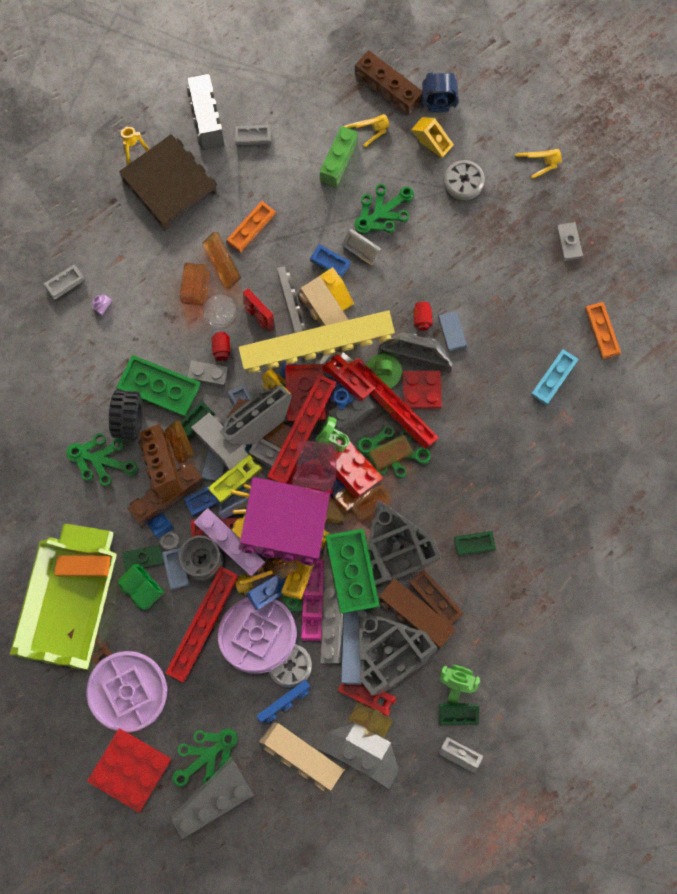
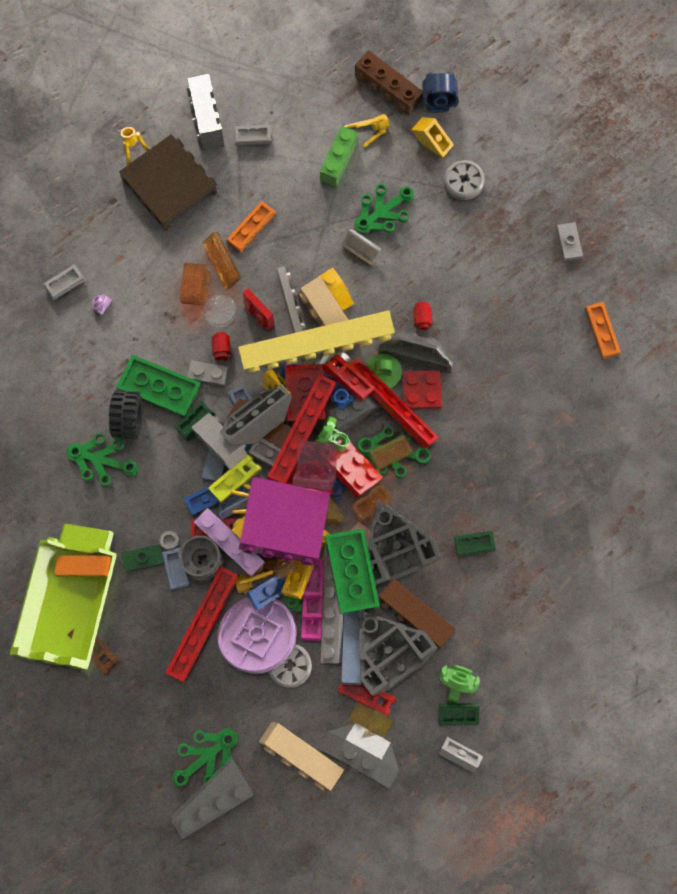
(126, 691): lavender plate -> none
(129, 770): red plate -> none
(140, 587): green brick -> none
(152, 505): reddish brown brick -> none
(160, 461): reddish brown brick -> none
(160, 525): blue plate -> none
(179, 442): clear orange plate -> none
(284, 702): blue plate -> none
(328, 259): blue plate -> none
(346, 500): clear orange plate -> none
(435, 597): reddish brown plate -> none
(452, 331): sand blue tile -> none
(551, 157): yellow plant -> none
(554, 377): medium azure plate -> none

